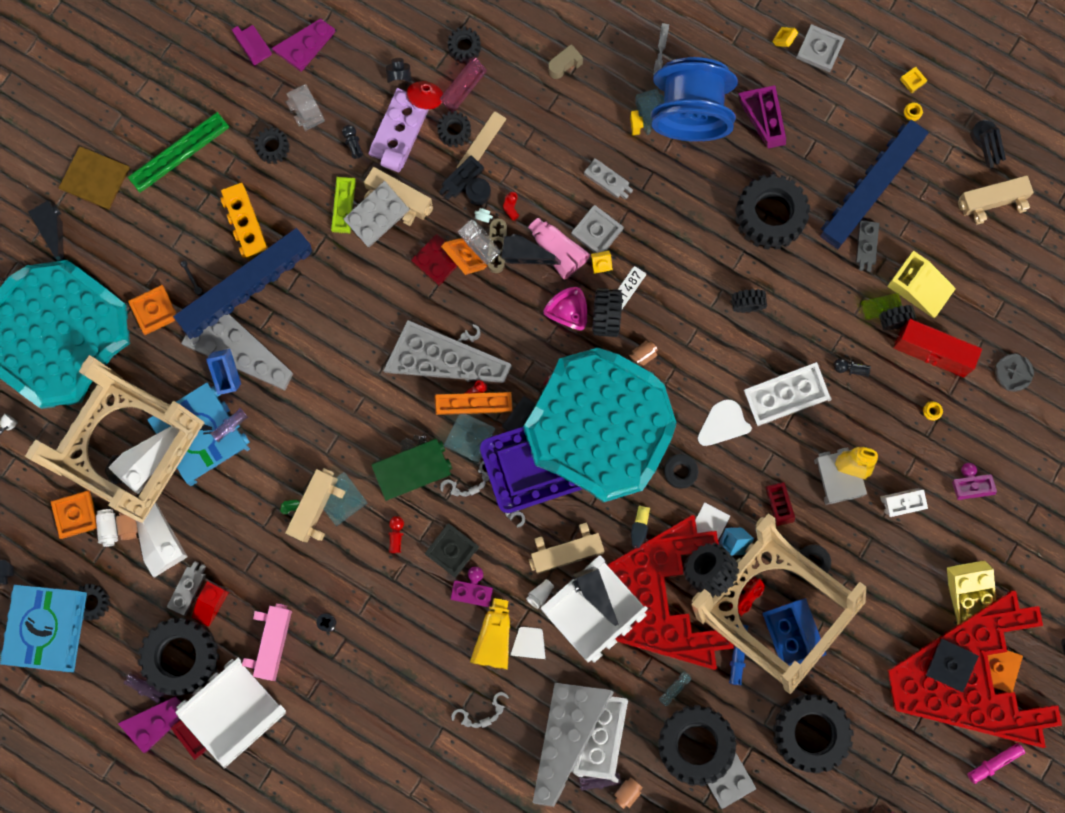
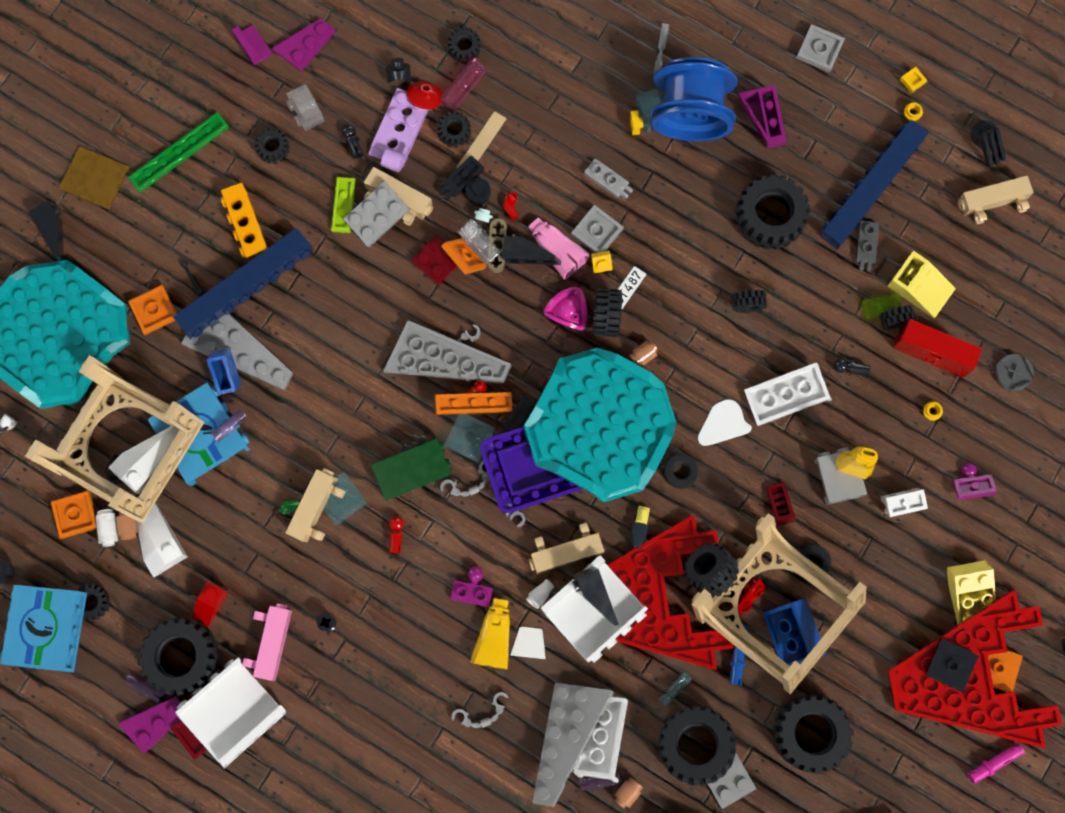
(187, 589): light grey hinge -> none
(451, 550): pearl dark grey plate -> none
(564, 61): dark tan leg -> none
(711, 520): white sticker -> none
(736, 540): dark azure panel -> none
(785, 37): yellow plate -> none

